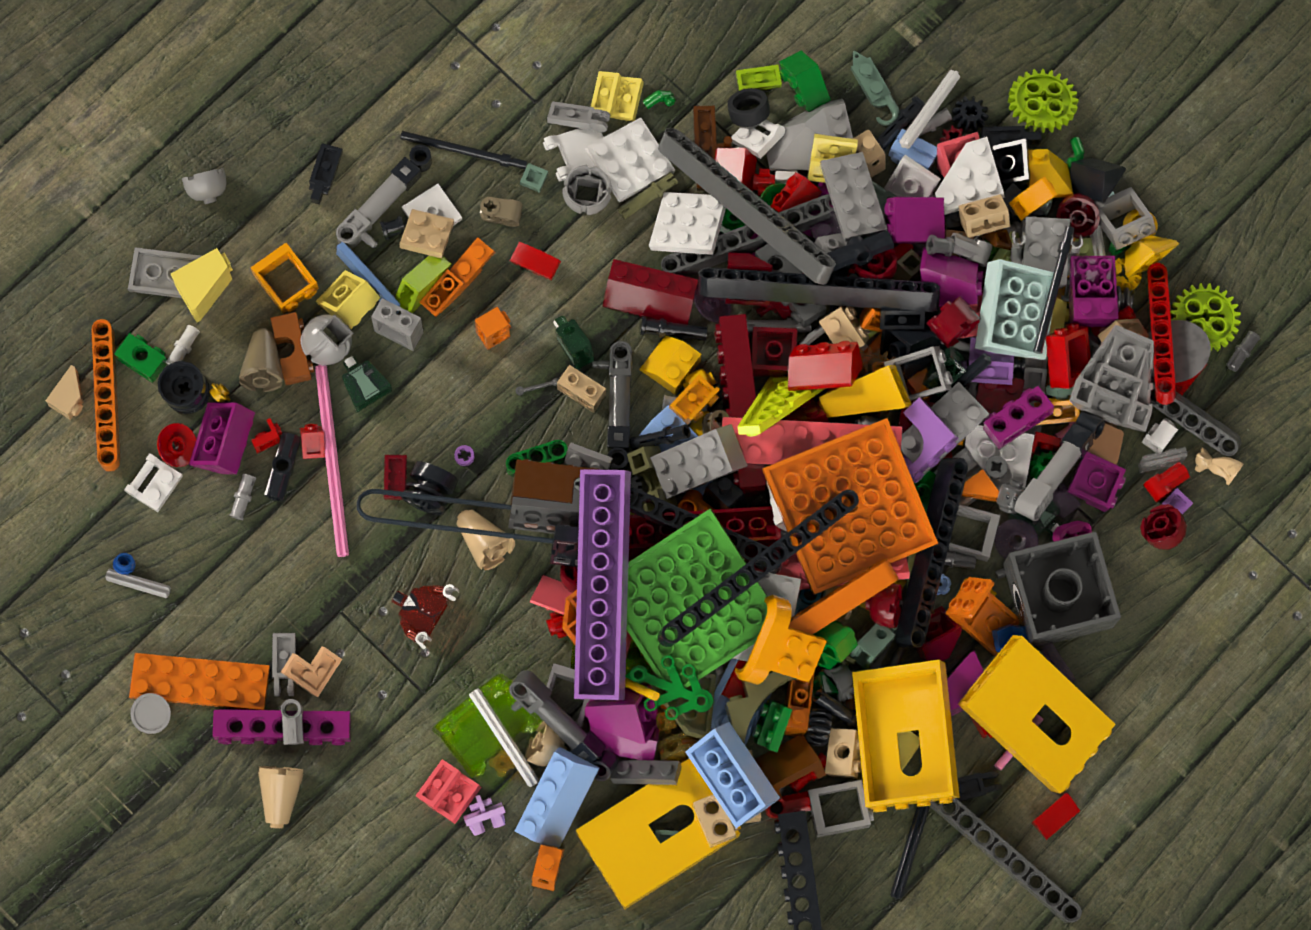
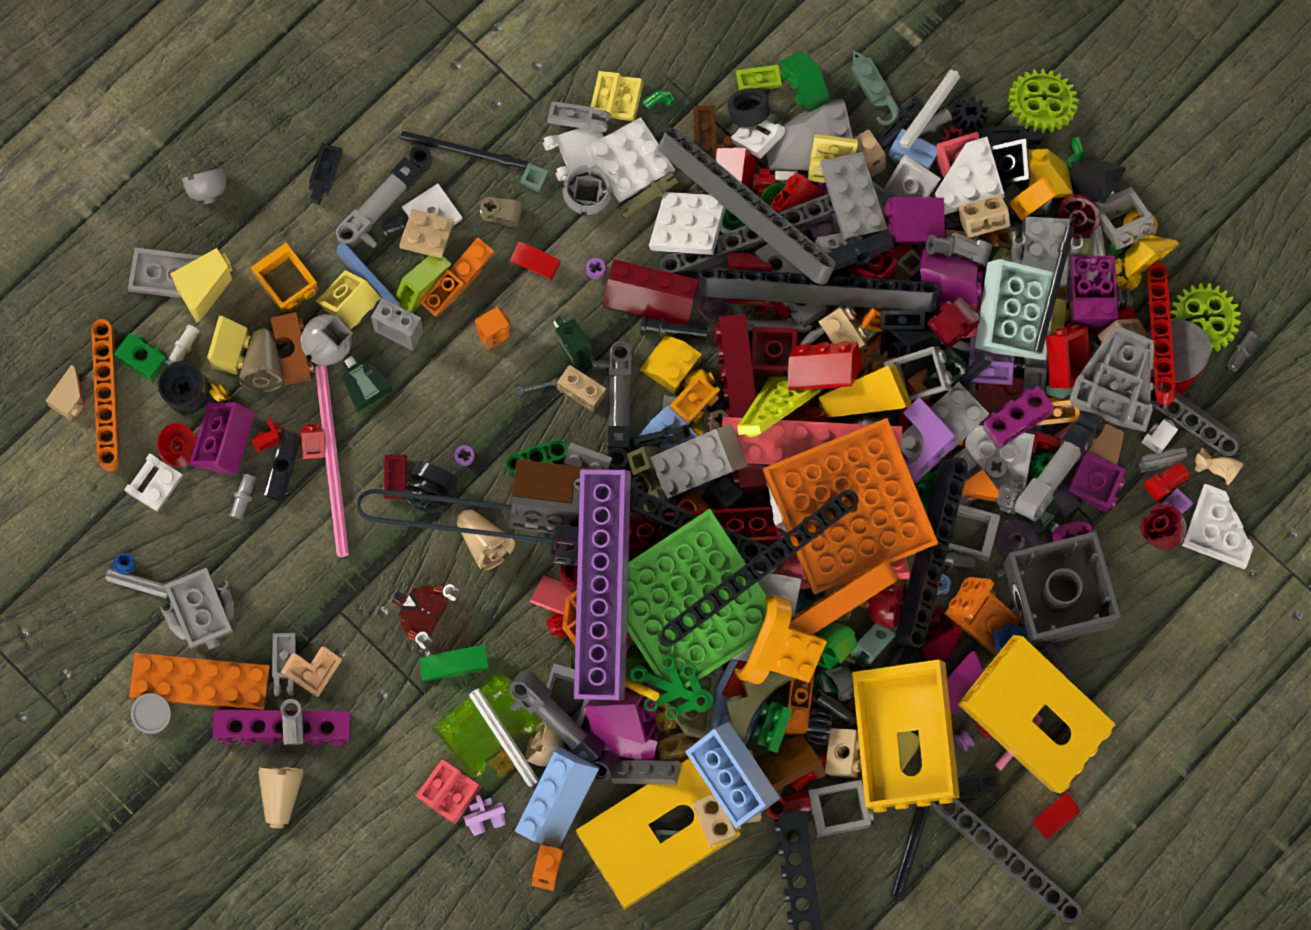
(199, 609): none -> light grey torso
(228, 346): none -> light yellow slope
(454, 663): none -> green slope
(598, 274): none -> medium lavender bush
(963, 740): none -> medium lavender bush
(1217, 529): none -> white plate

